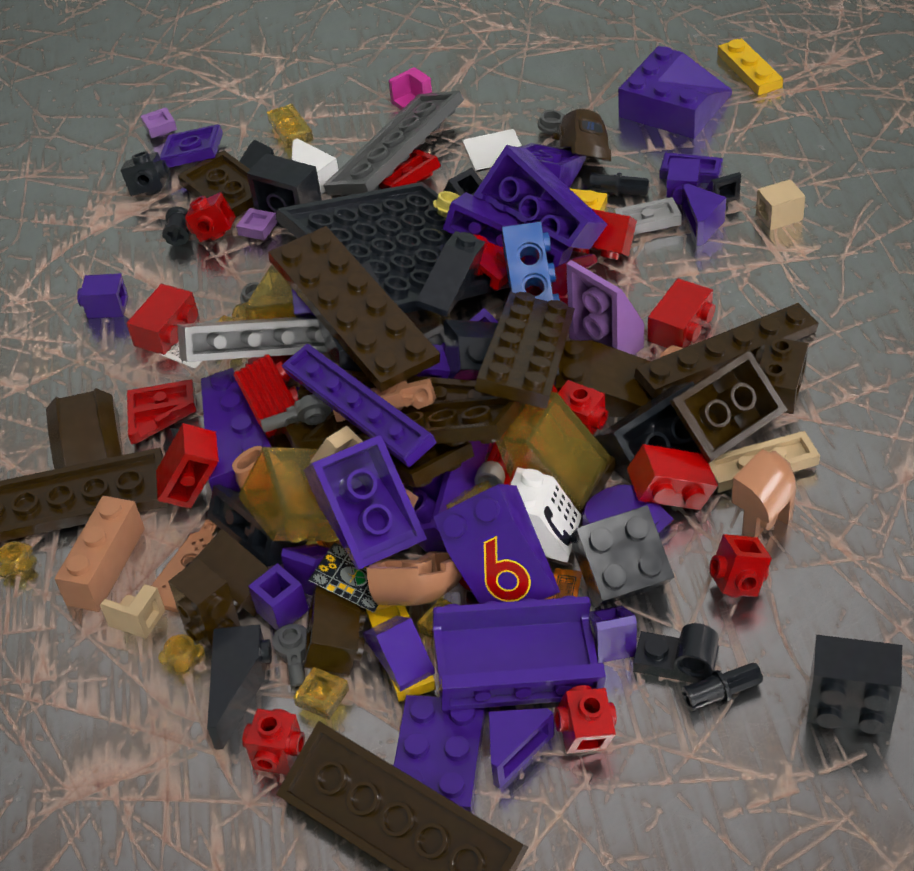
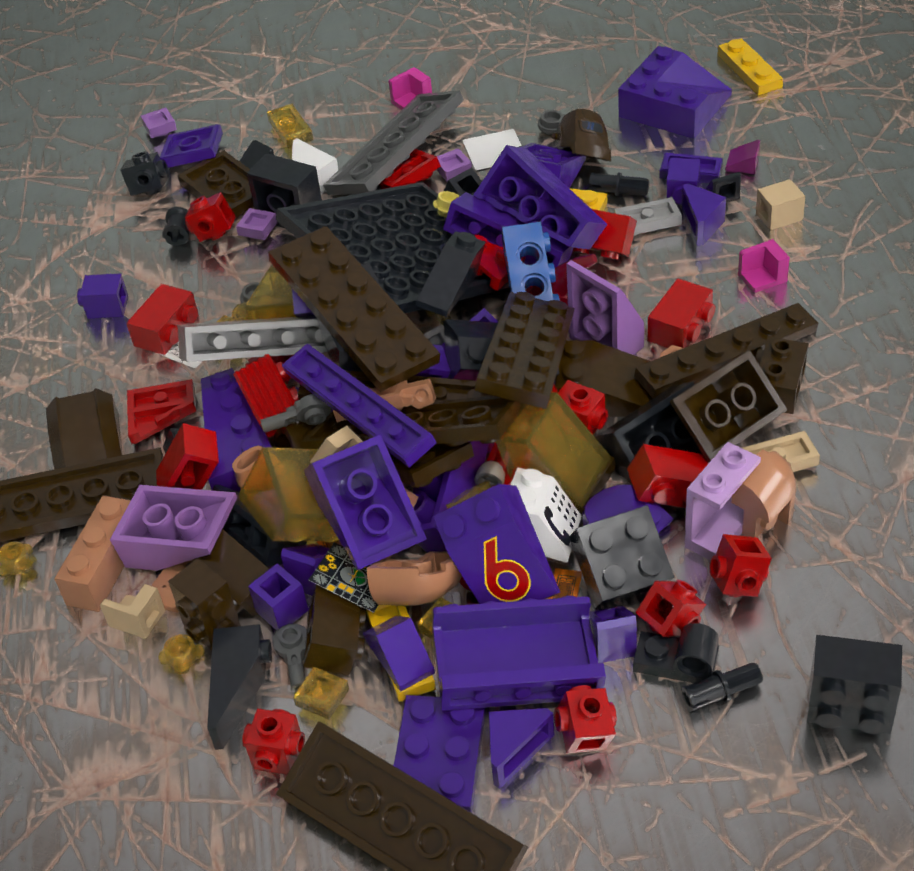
(170, 526): none -> medium lavender slope
(453, 164): none -> medium lavender plate
(670, 607): none -> red brick
(710, 497): none -> lavender panel
(744, 158): none -> magenta slope
(763, 266): none -> dark pink panel

